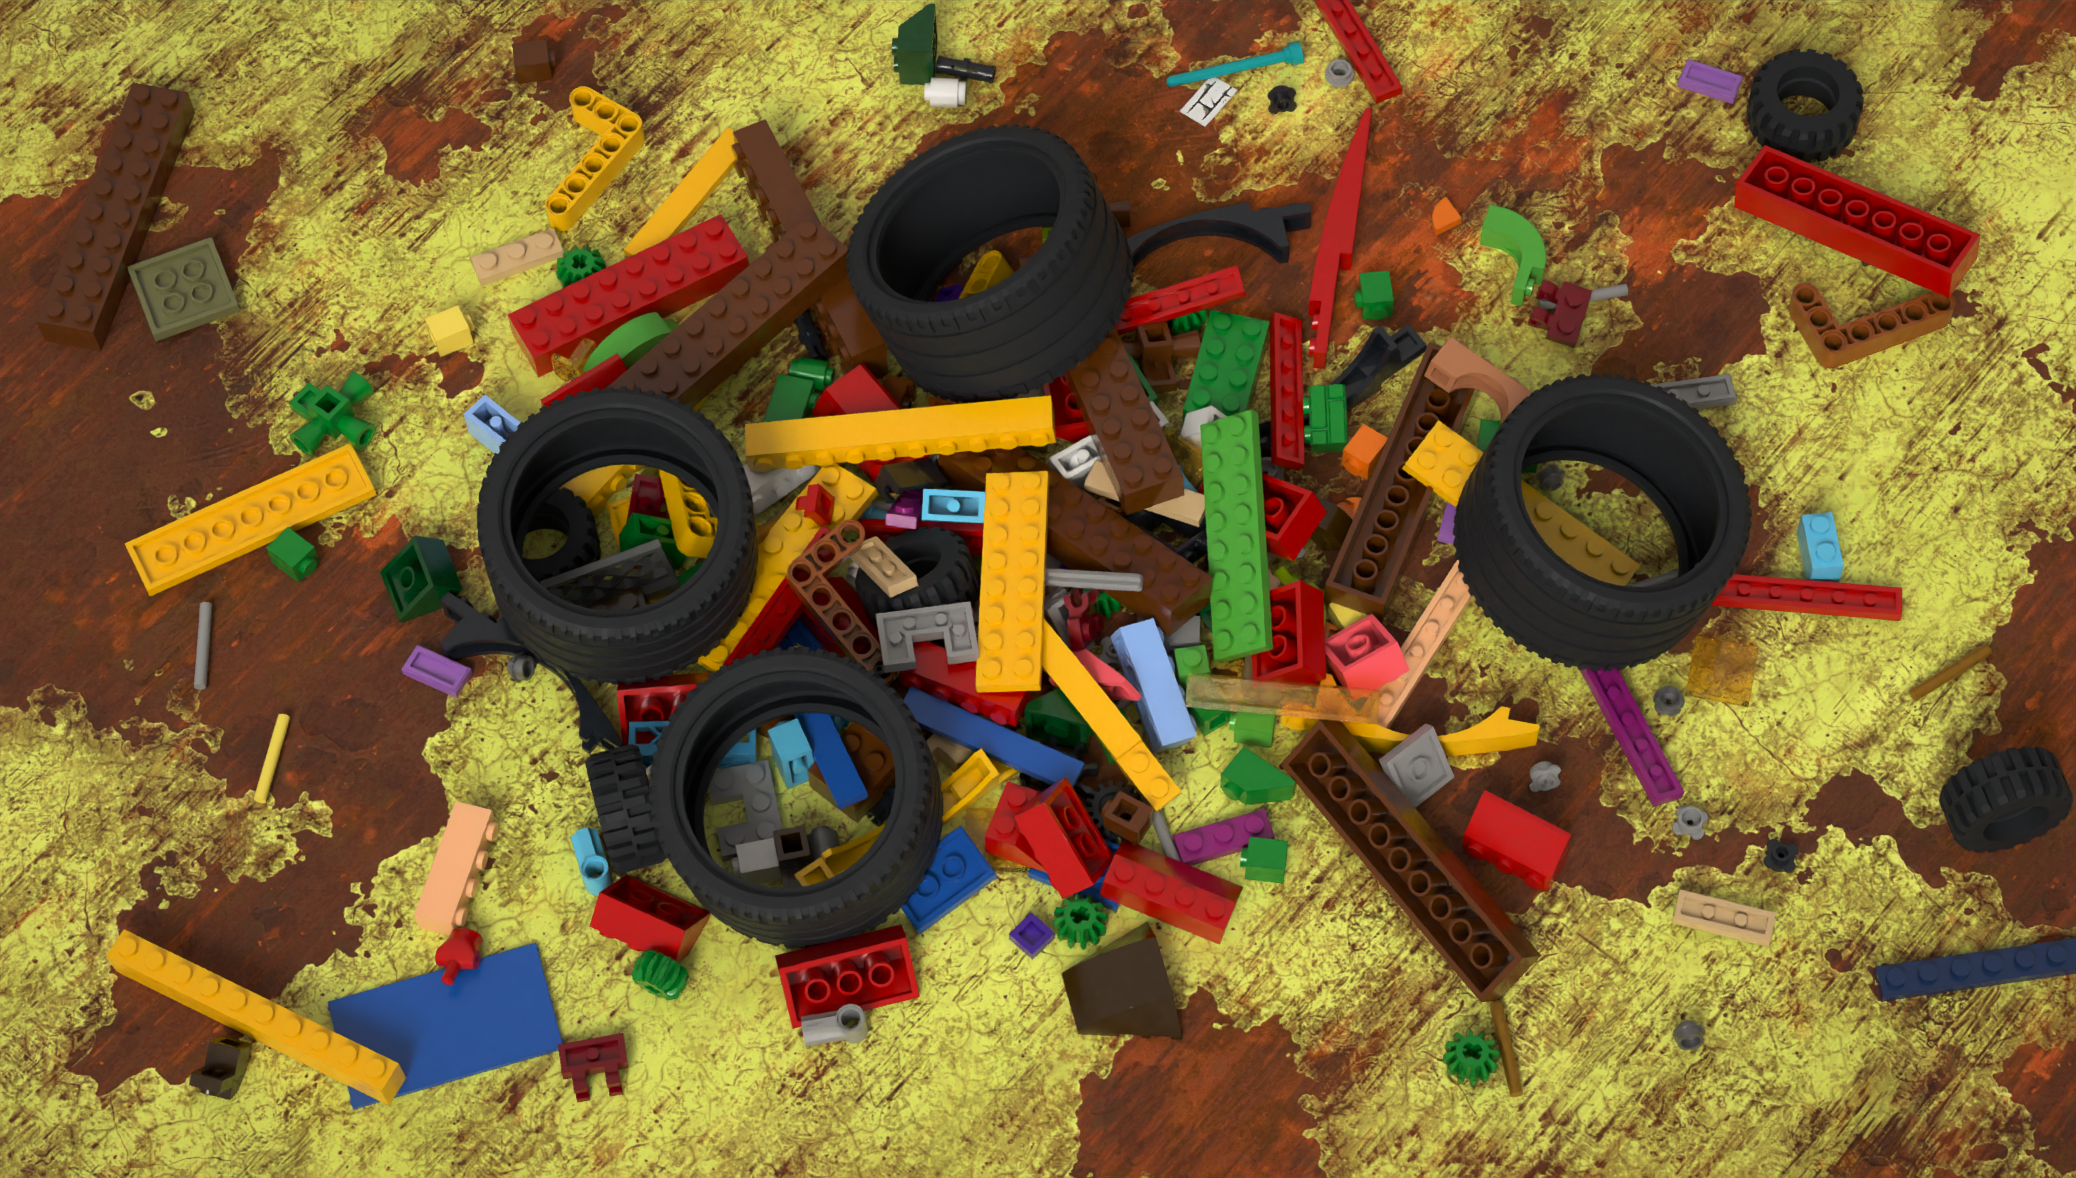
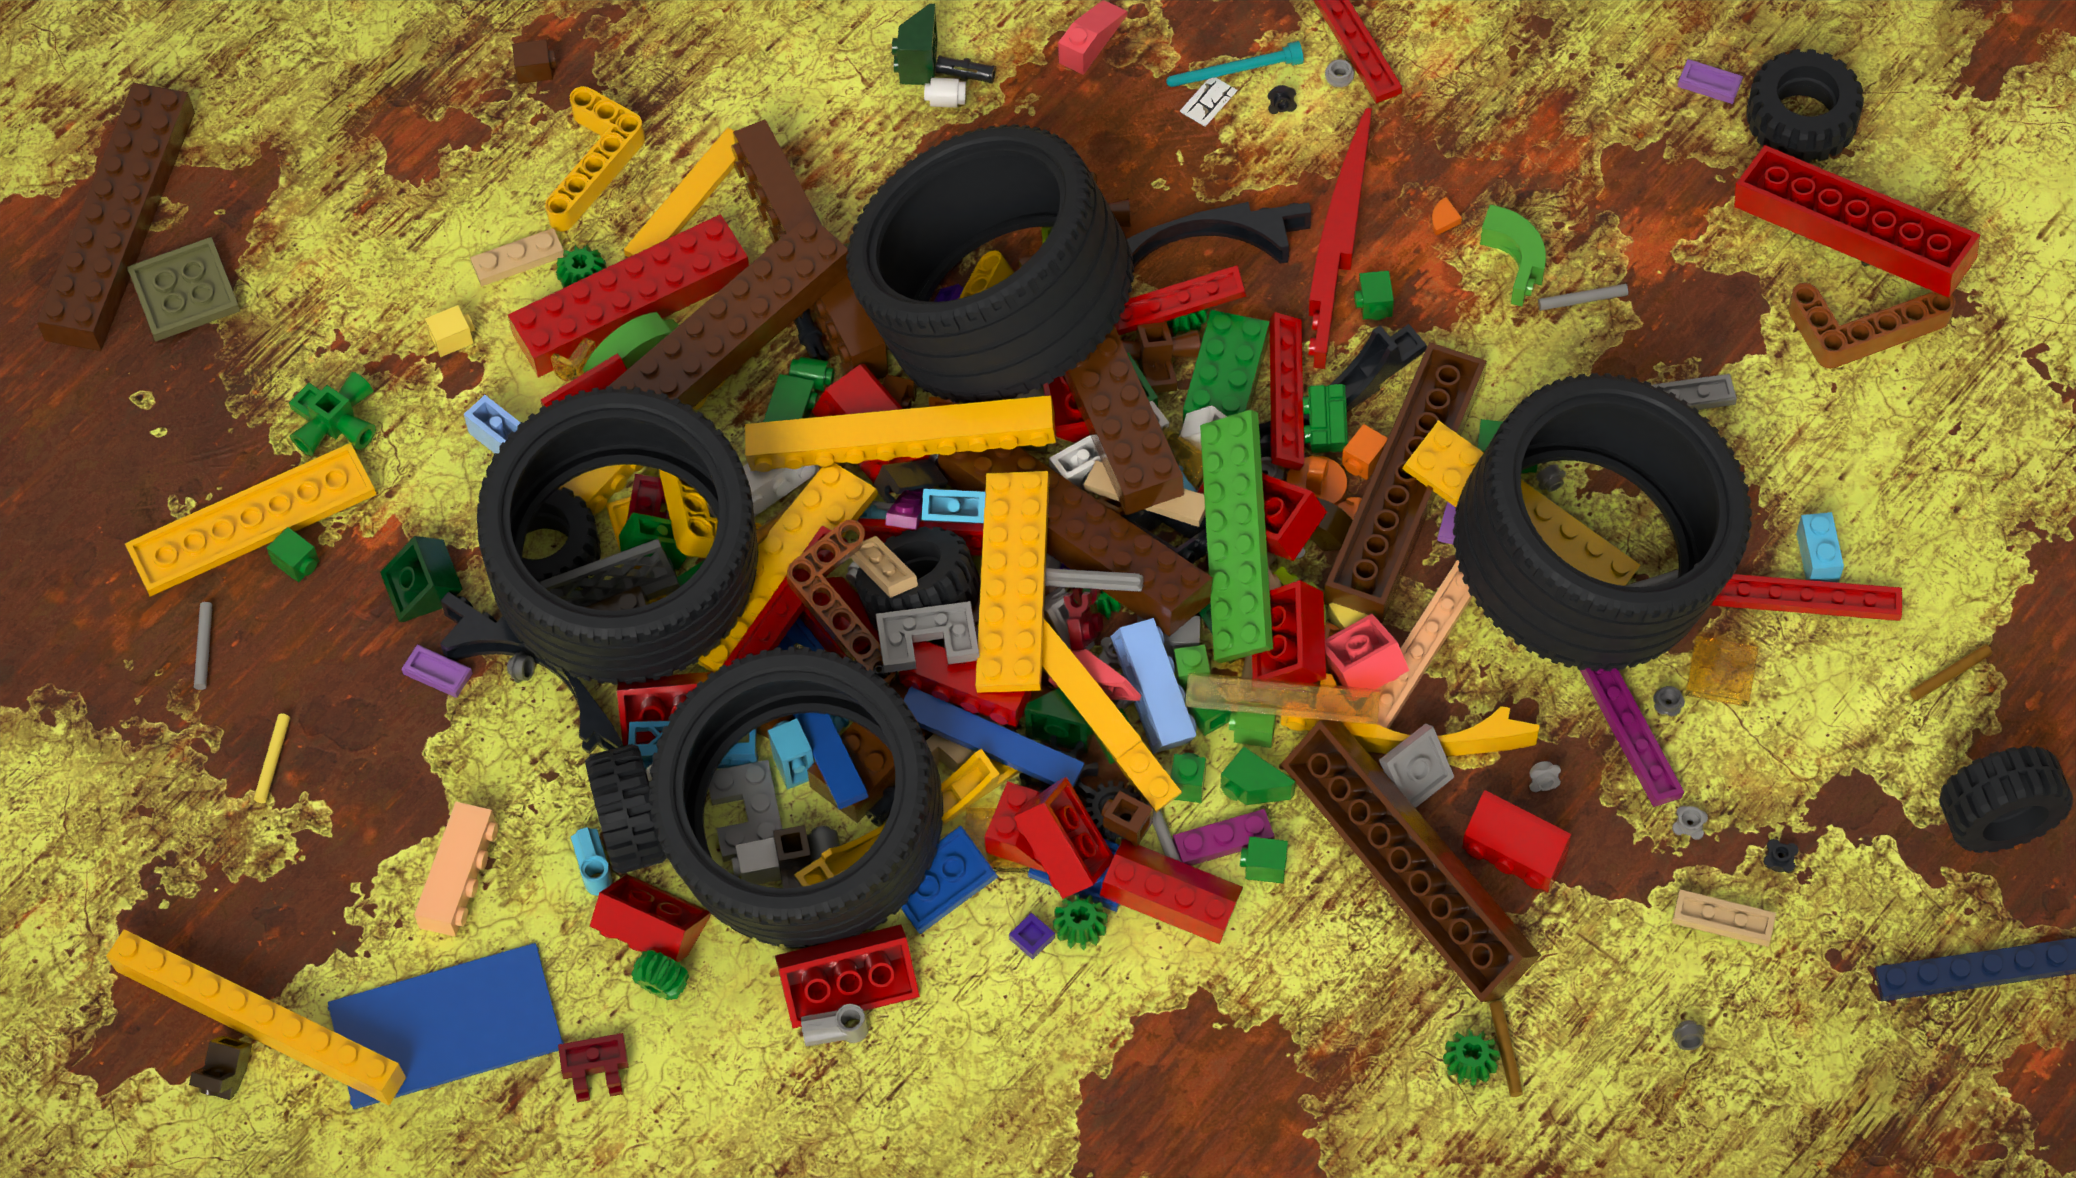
(458, 953): red piece -> none
(817, 505): red tile -> none
(1089, 36): none -> coral slope
(1123, 989): dark brown wedge -> none
(1189, 776): none -> green brick
(1321, 477): none -> orange tile
(1460, 367): nougat arch -> none
(1568, 313): dark red plate -> none

